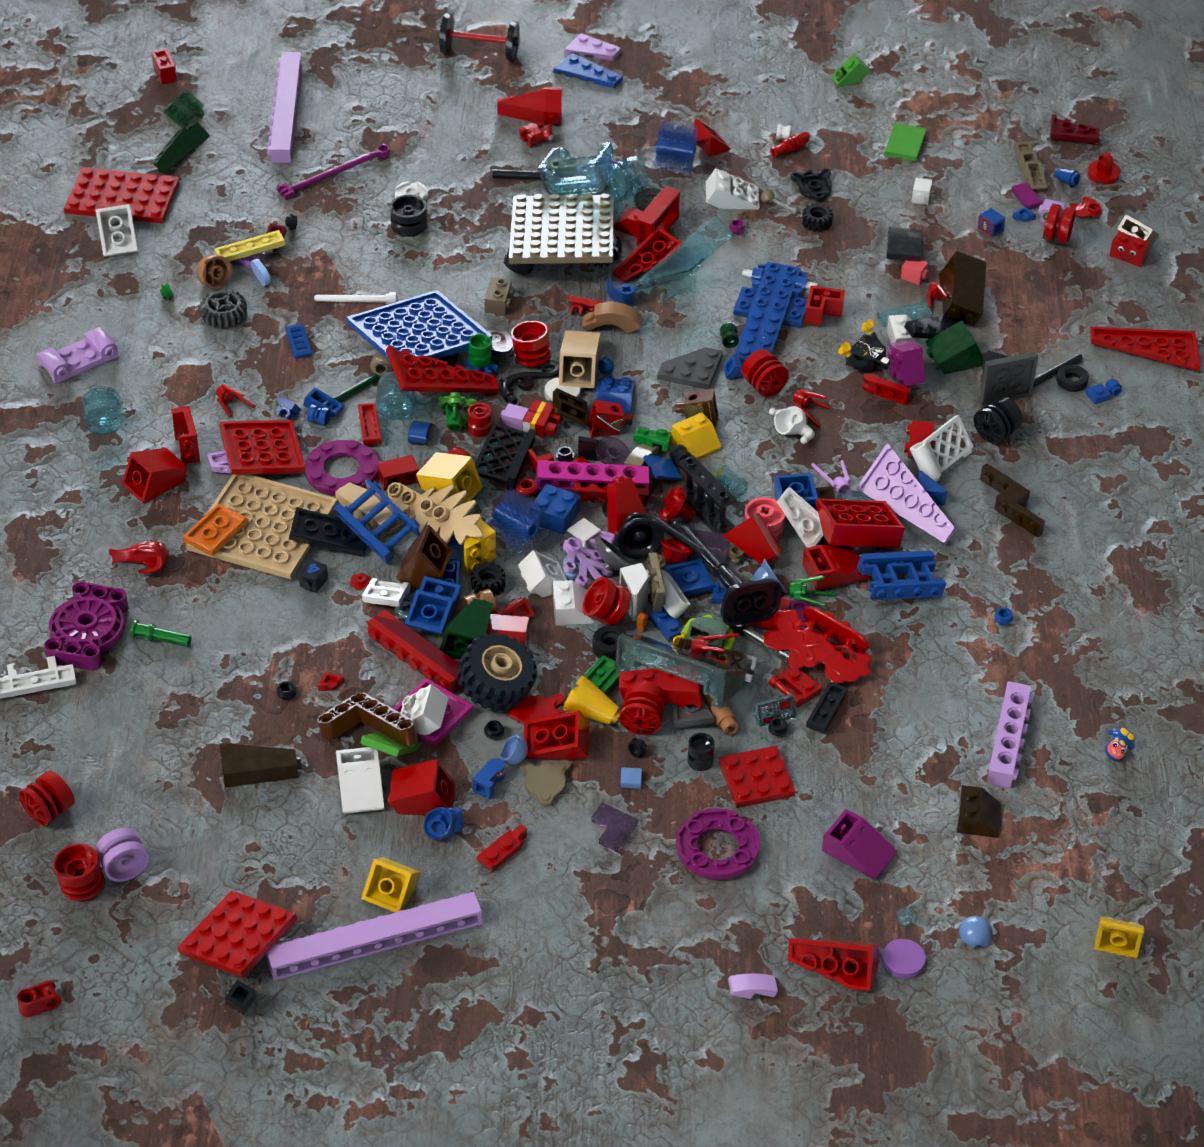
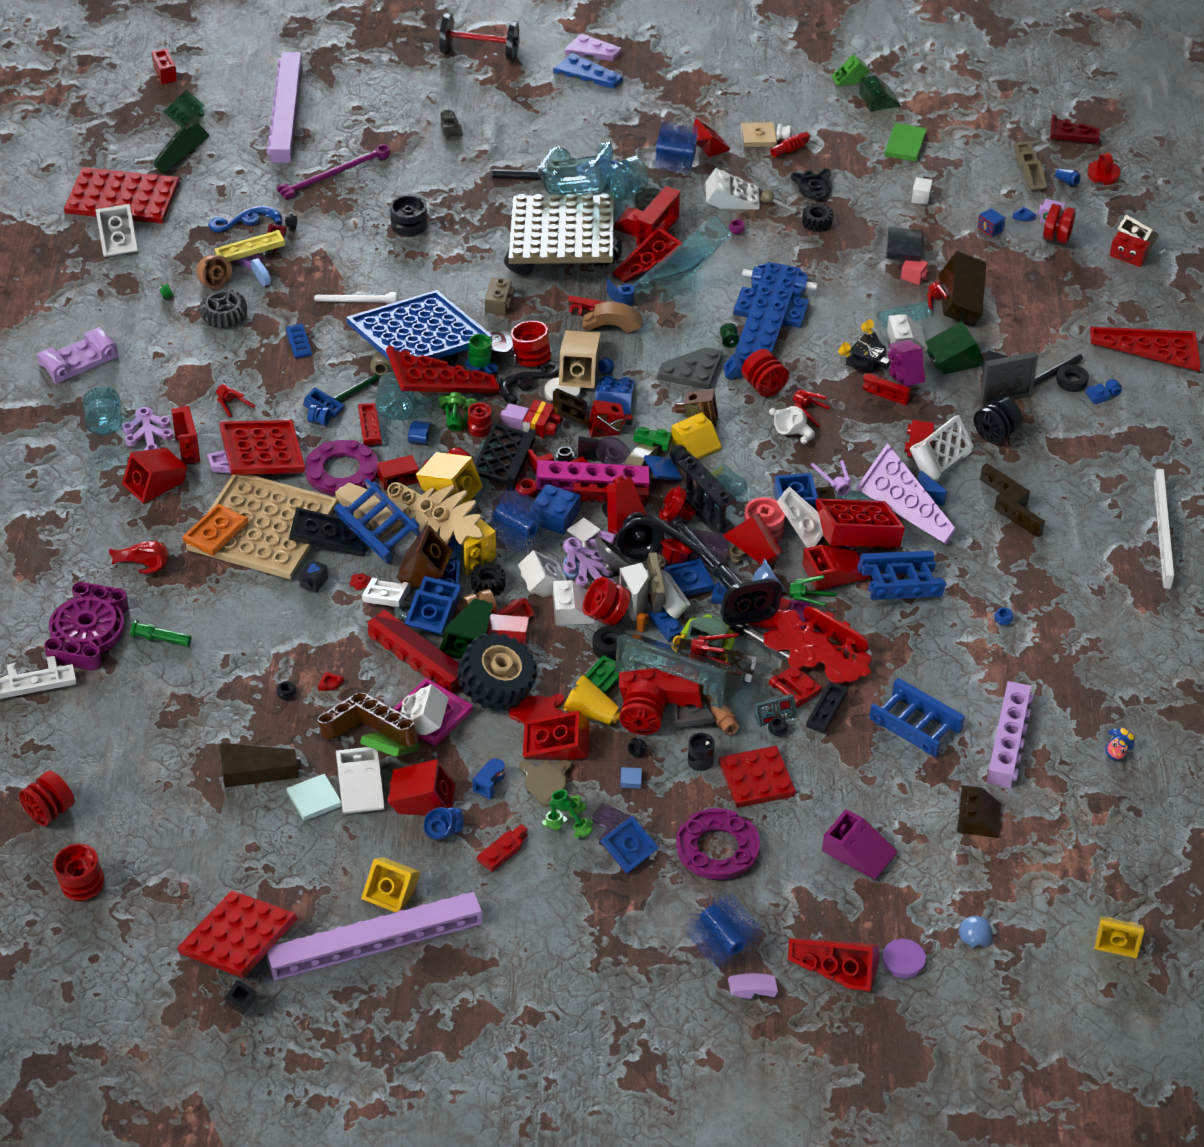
(37, 999): red piece -> none
(122, 854): lavender wheel -> none
(145, 416): none -> lavender plant
(245, 217): none -> blue plant
(289, 407): blue tile -> none
(314, 797): none -> light aqua tile
(411, 188): white tile -> none
(450, 124): none -> clear smoke piece
(494, 729): black plate -> none
(514, 750): medium blue hair -> none
(534, 106): red wedge -> none
(535, 134): red animal -> none
(574, 806): none -> plant
(629, 844): none -> blue plate
(723, 930): none -> blue piece
(758, 134): none -> tan plate
(823, 302): red brick -> none
(877, 94): none -> clear green slope
(904, 916): clear light blue hinge -> none
(924, 703): none -> blue fence
(929, 327): black wing -> none
(1026, 196): magenta tile -> none
(1087, 208): red plate -> none
(1163, 529): none -> white tile

